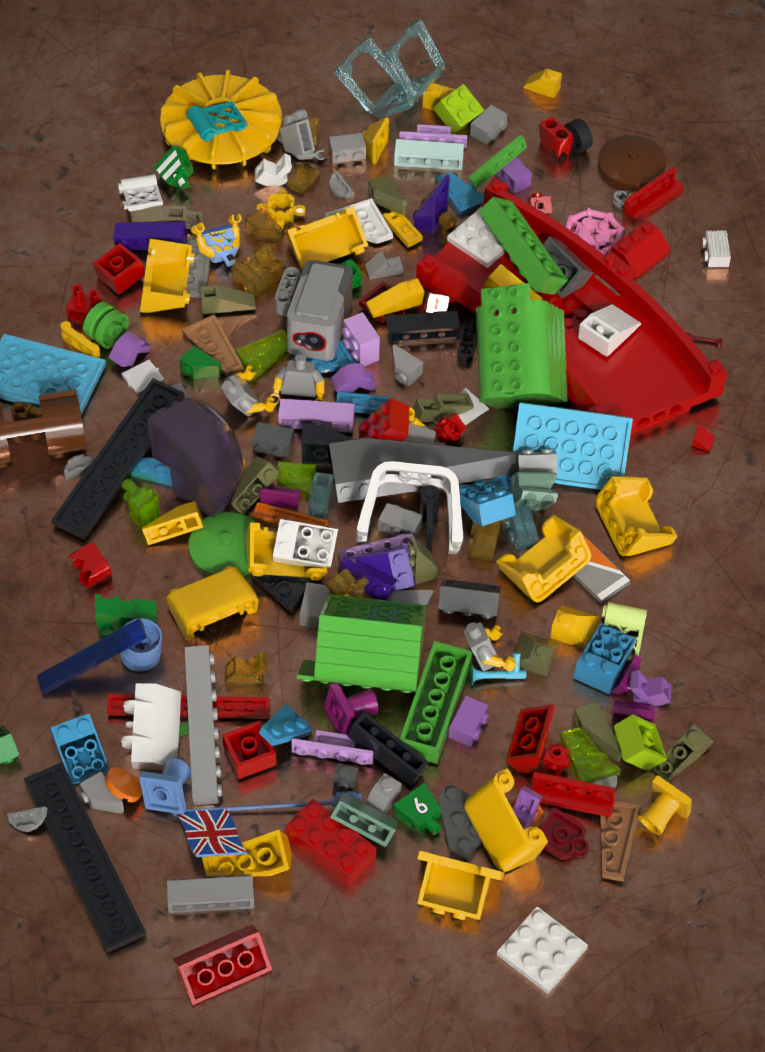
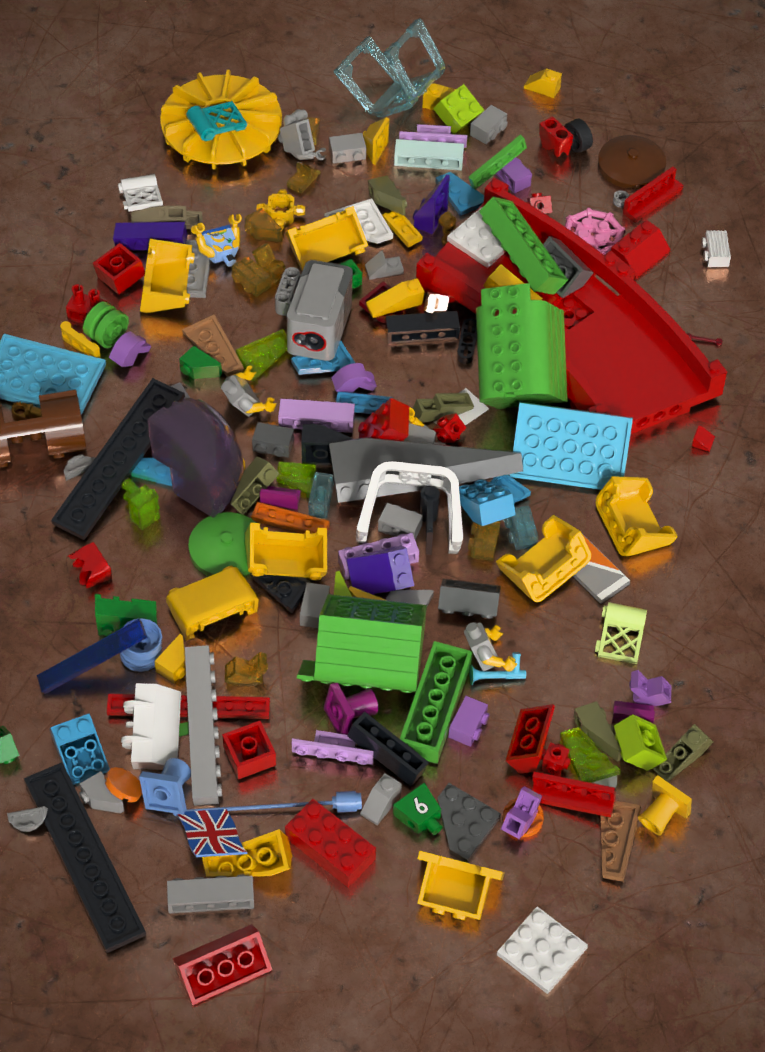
(141, 375): white piece -> none
(172, 661): none -> yellow slope
(174, 523): yellow slope -> none
(175, 167): green torso -> none
(224, 299): olive slope -> none
(273, 174): white brick -> none
(285, 726): dark azure wing -> none
(299, 379): light grey torso -> none
(304, 544): white slope -> none
(339, 186): light grey tile -> none
(345, 585): clear yellow brick -> none
(345, 778): dark grey brick -> none
(361, 339): lavender brick -> none
(364, 819): sand green brick -> none
(379, 585): dark purple slope -> none
(406, 366): light grey slope -> none
(421, 562): olive slope -> none
(499, 827): yellow windscreen -> none
(533, 490): sand green piece -> none
(536, 653): olive slope -> none
(538, 461): light grey brick -> none
(564, 836): dark red plate -> none
(573, 626): yellow slope -> none
(604, 658): dark azure slope -> none
(607, 329): white slope -> none
(623, 680): magenta plate -> none

